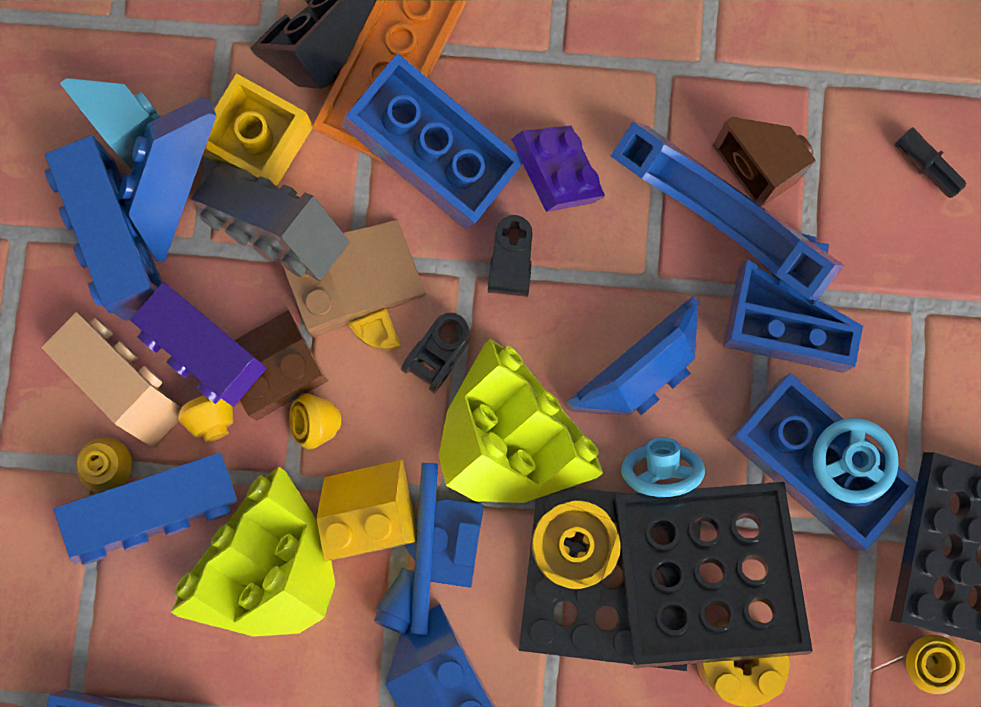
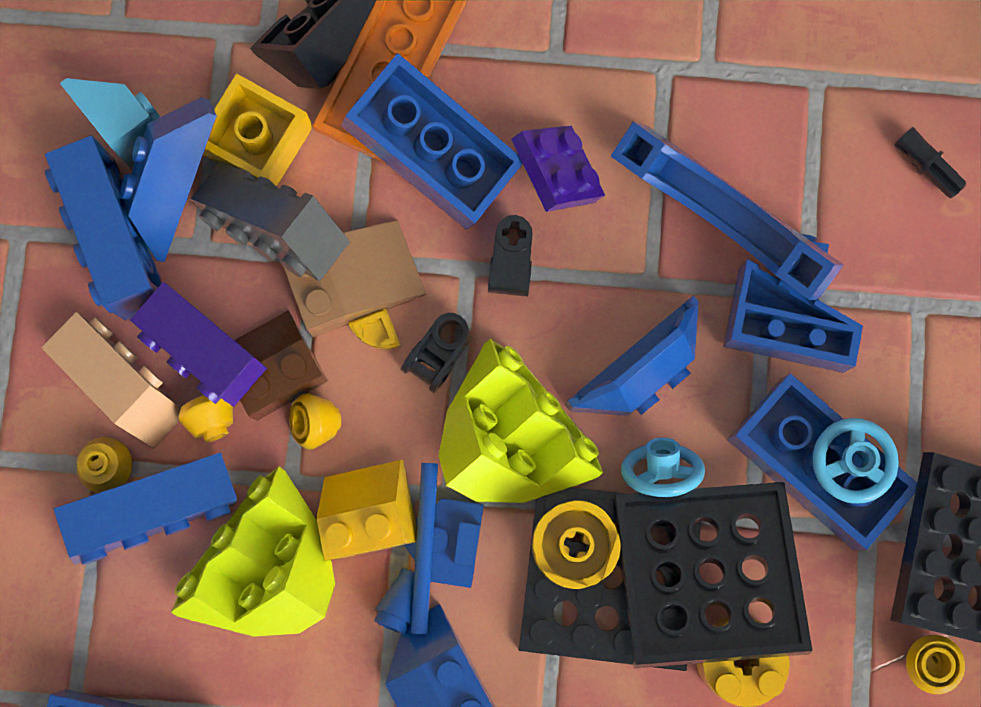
(763, 156): reddish brown slope -> none

